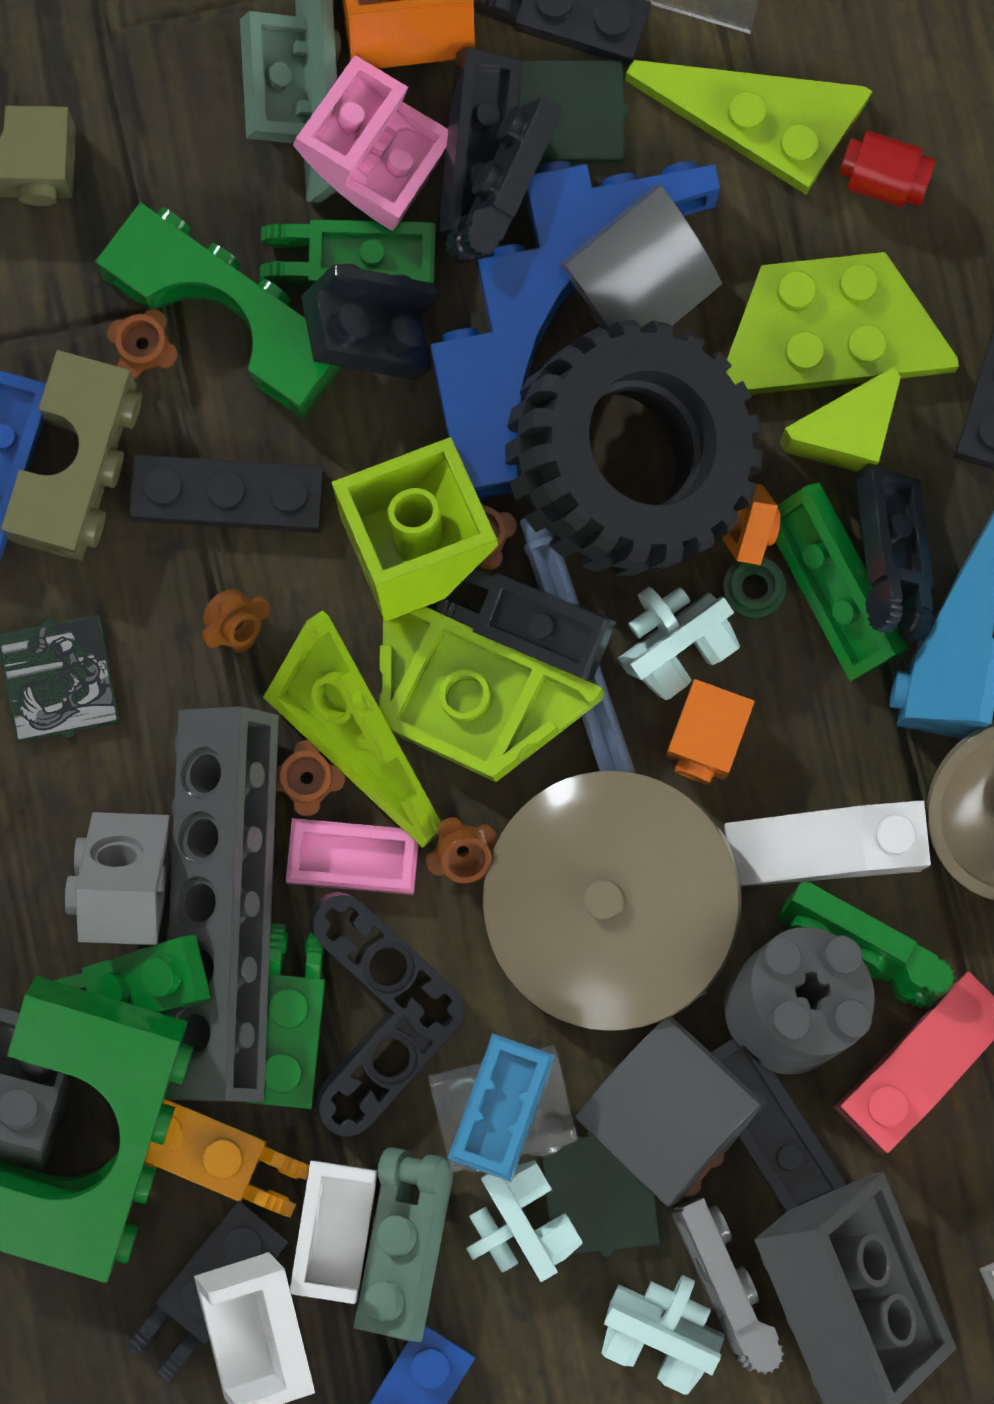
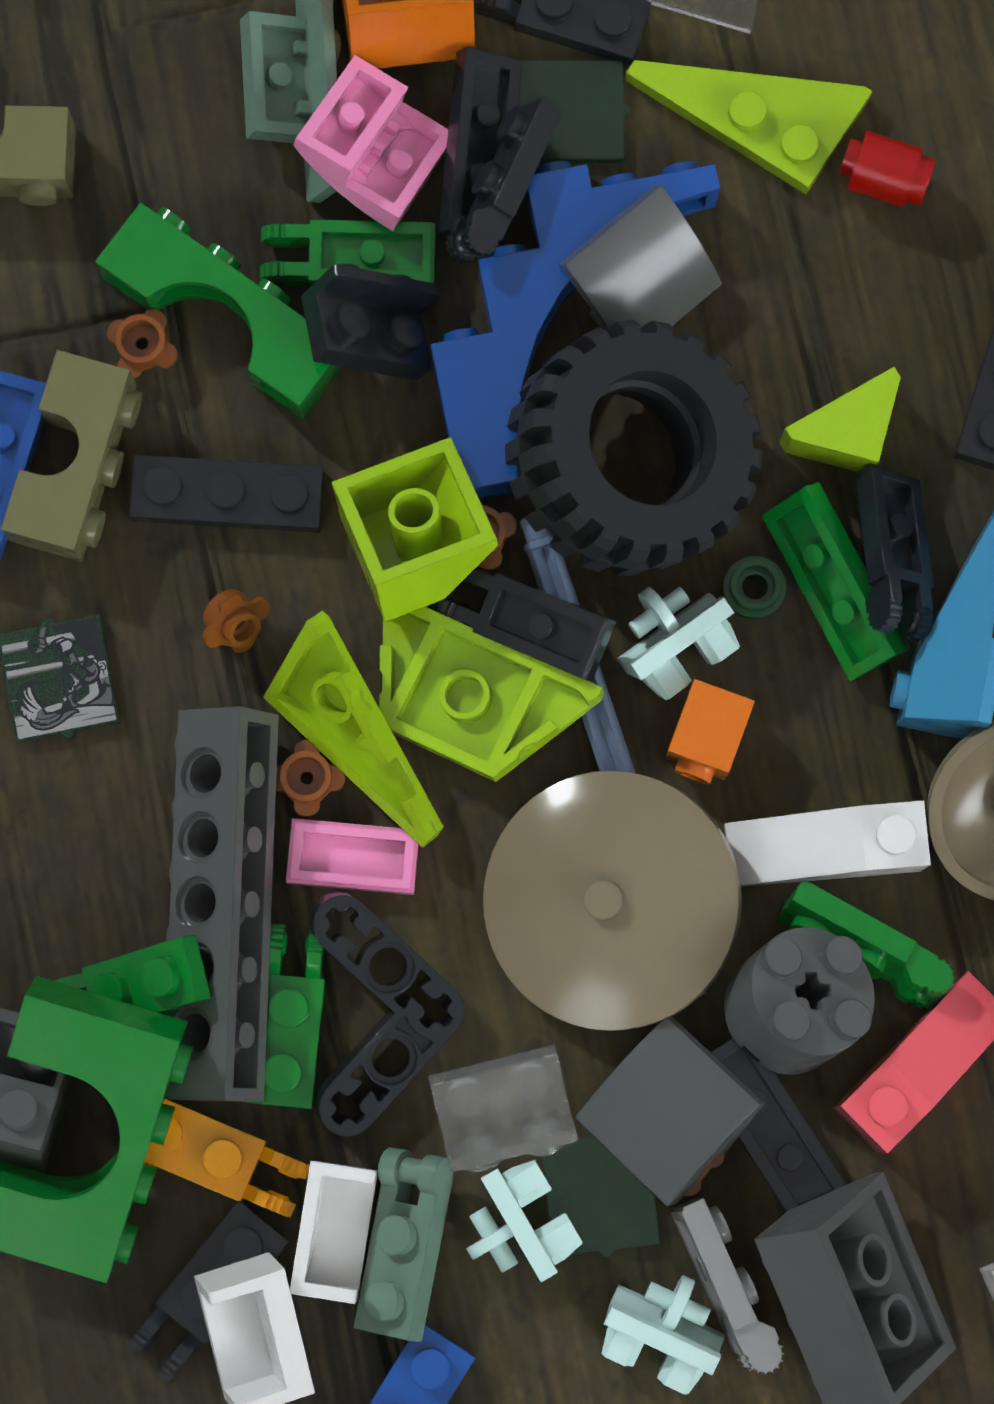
(120, 878): light grey brick -> none
(467, 866): dark orange plate -> none
(501, 1107): dark azure plate -> none
(756, 529): orange plate -> none
(834, 327): lime wing -> none

